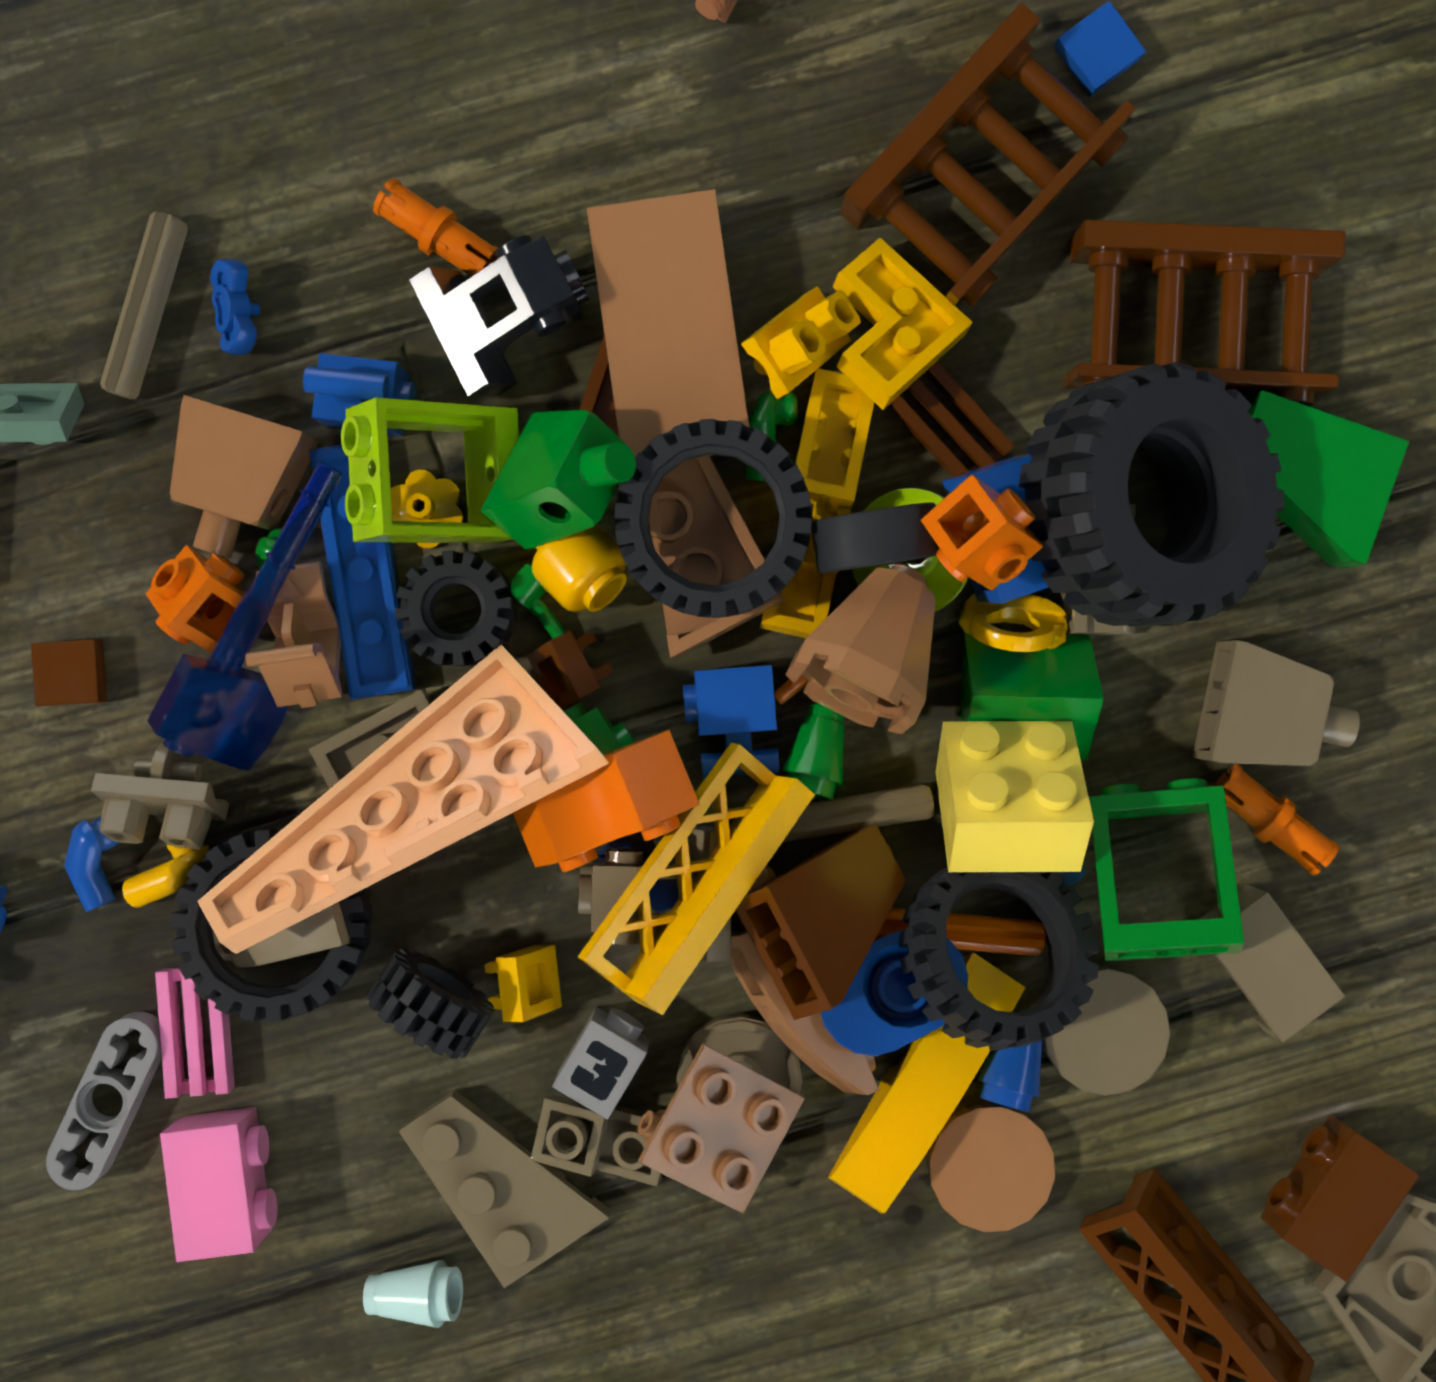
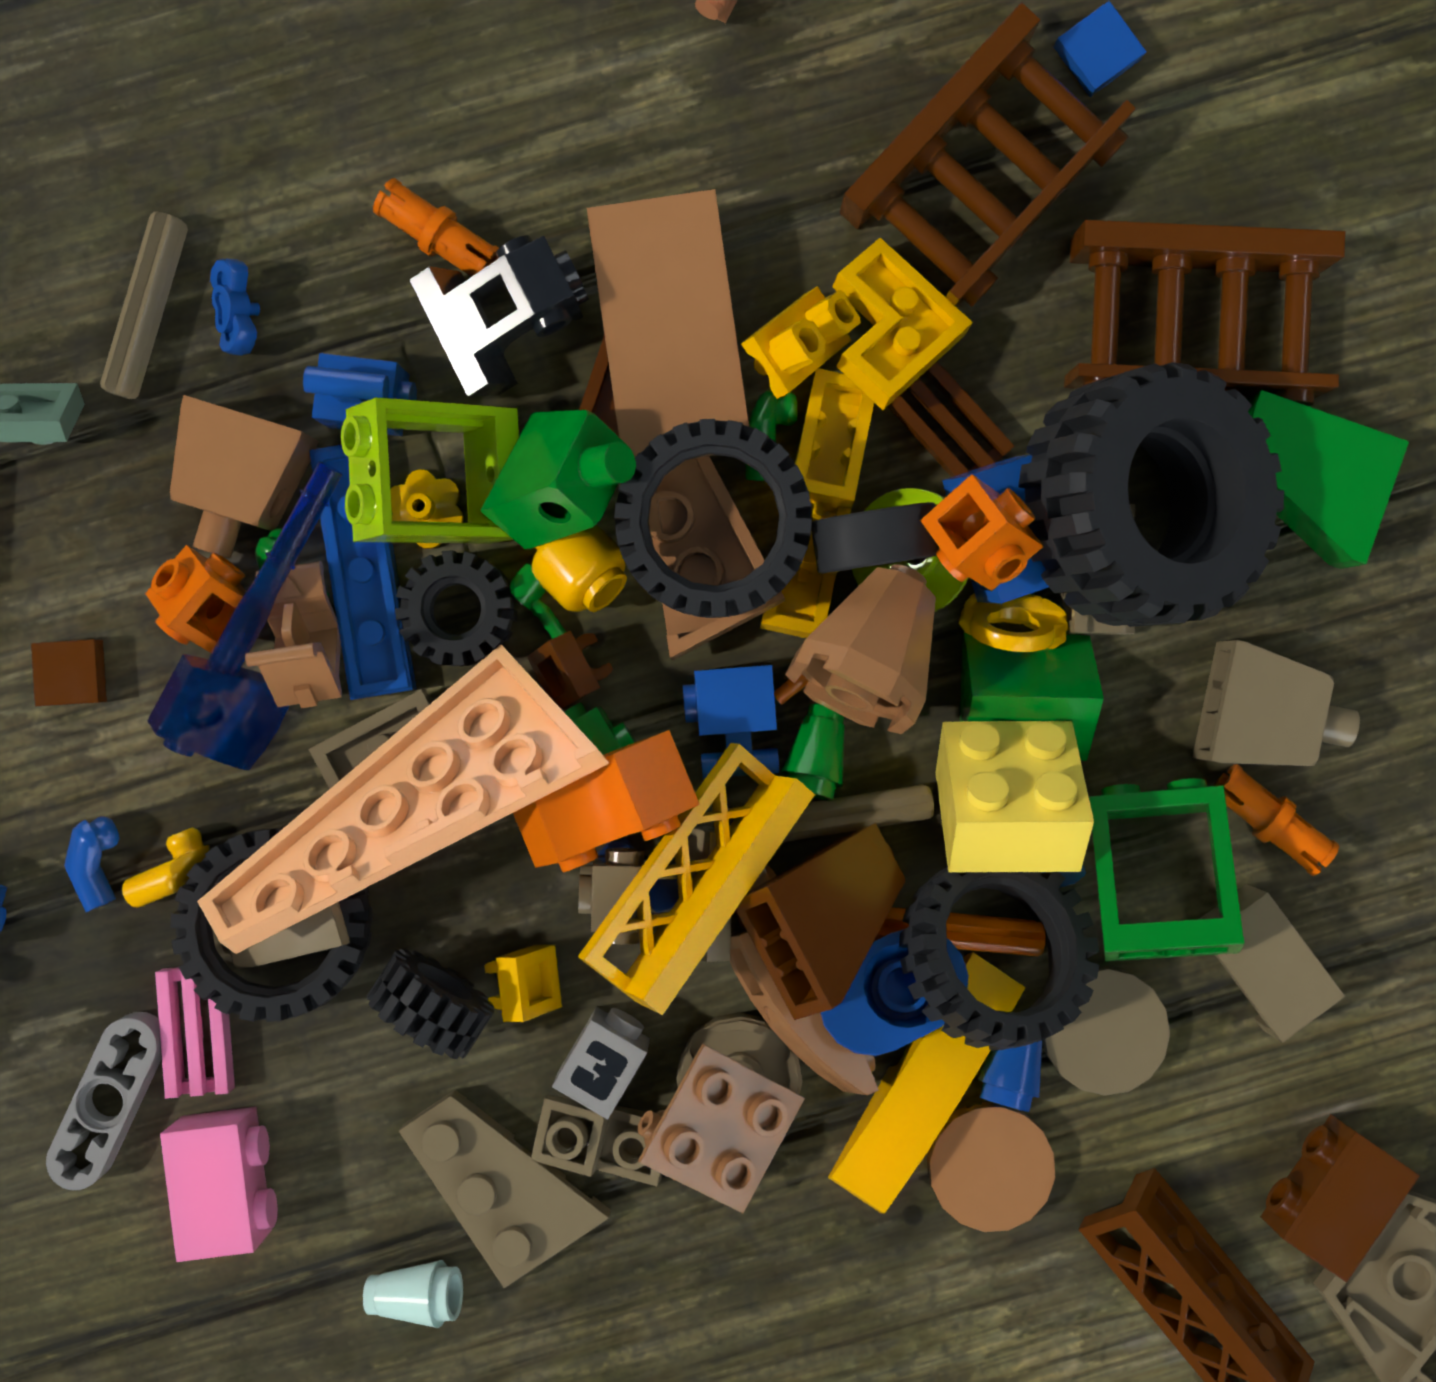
(162, 788): dark tan hips -> none

